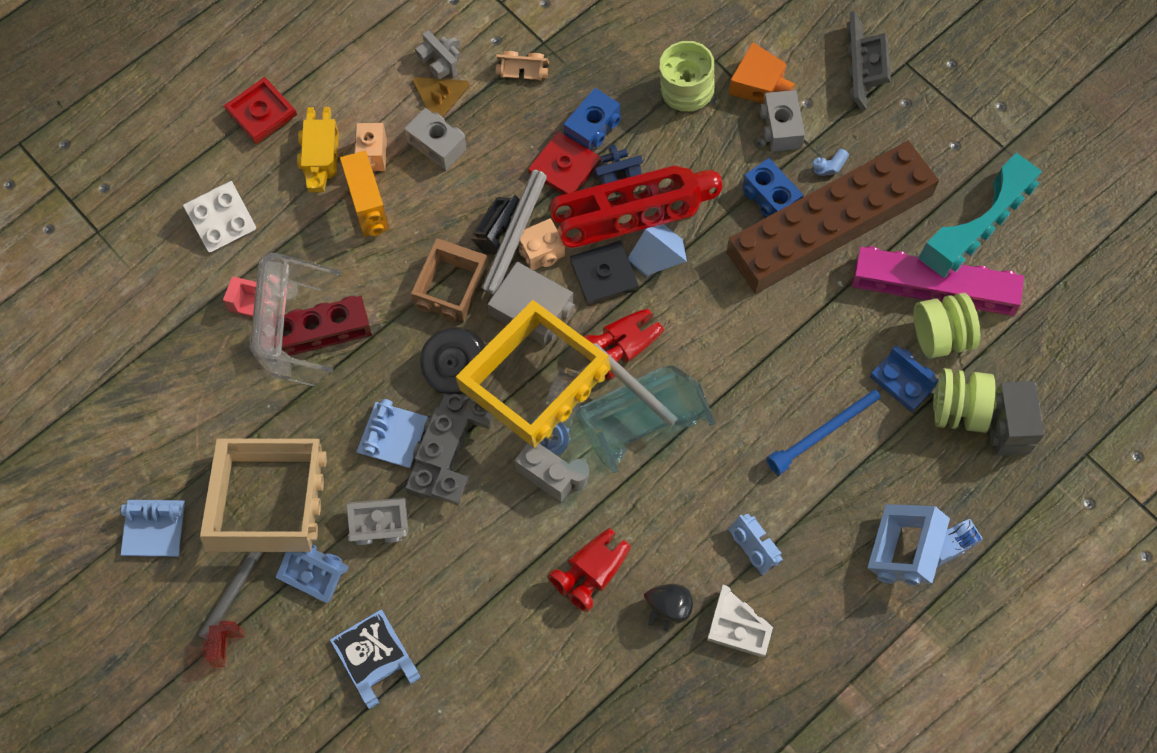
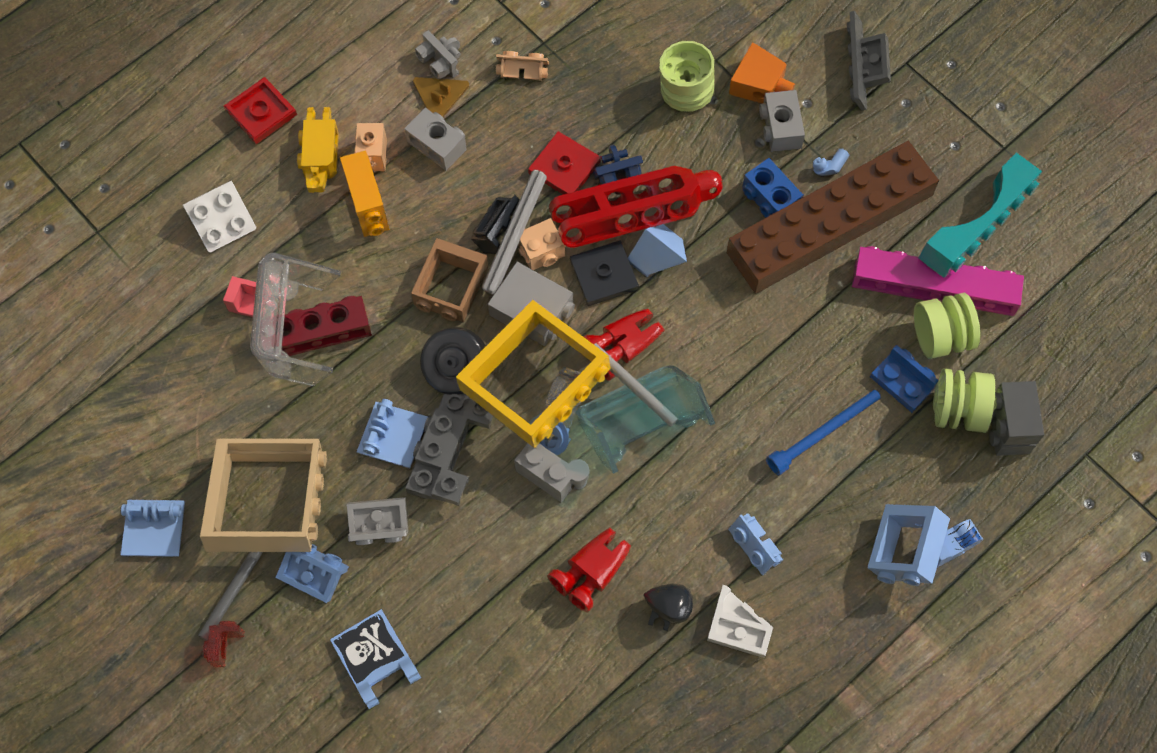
(594, 108): blue brick -> none

